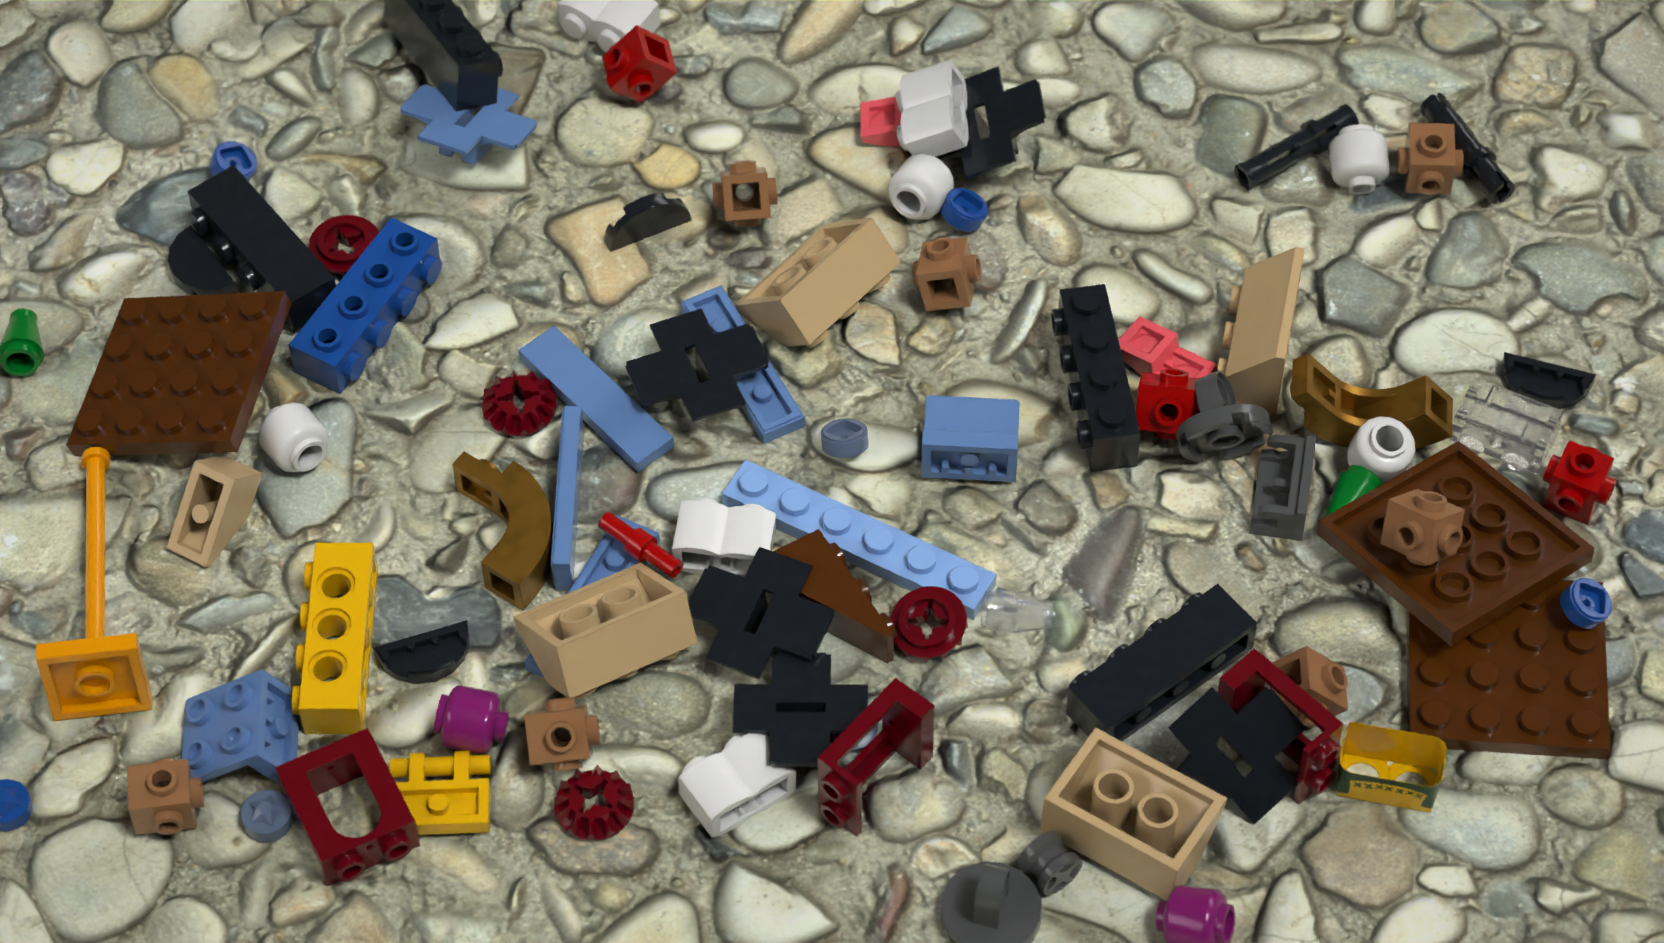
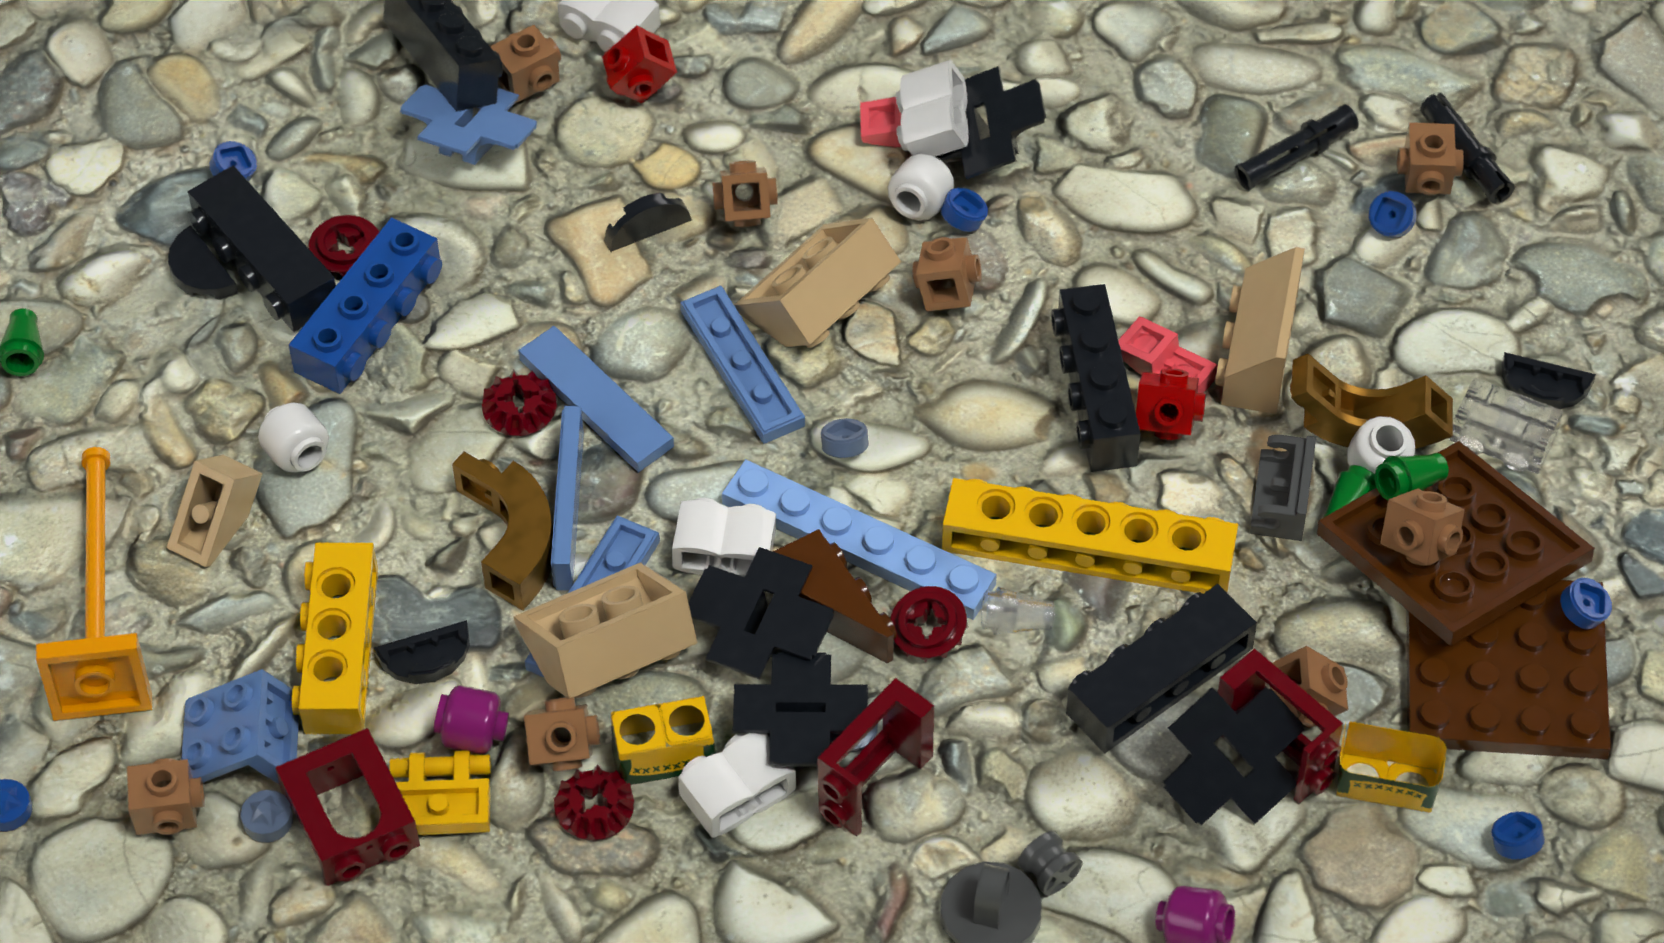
(180, 374): reddish brown plate -> none
(528, 62): none -> medium nougat brick
(640, 545): red bar -> none
(653, 759): none -> yellow piece
(719, 360): black piece -> none
(970, 438): medium blue bracket -> none
(1067, 547): none -> yellow brick
(1132, 813): tan slope -> none
(1222, 423): dark grey tile -> none
(1359, 158): white head -> none
(1392, 214): none -> blue tile
(1407, 473): none -> green cone
(1518, 835): none -> blue tile
(1578, 482): red brick -> none

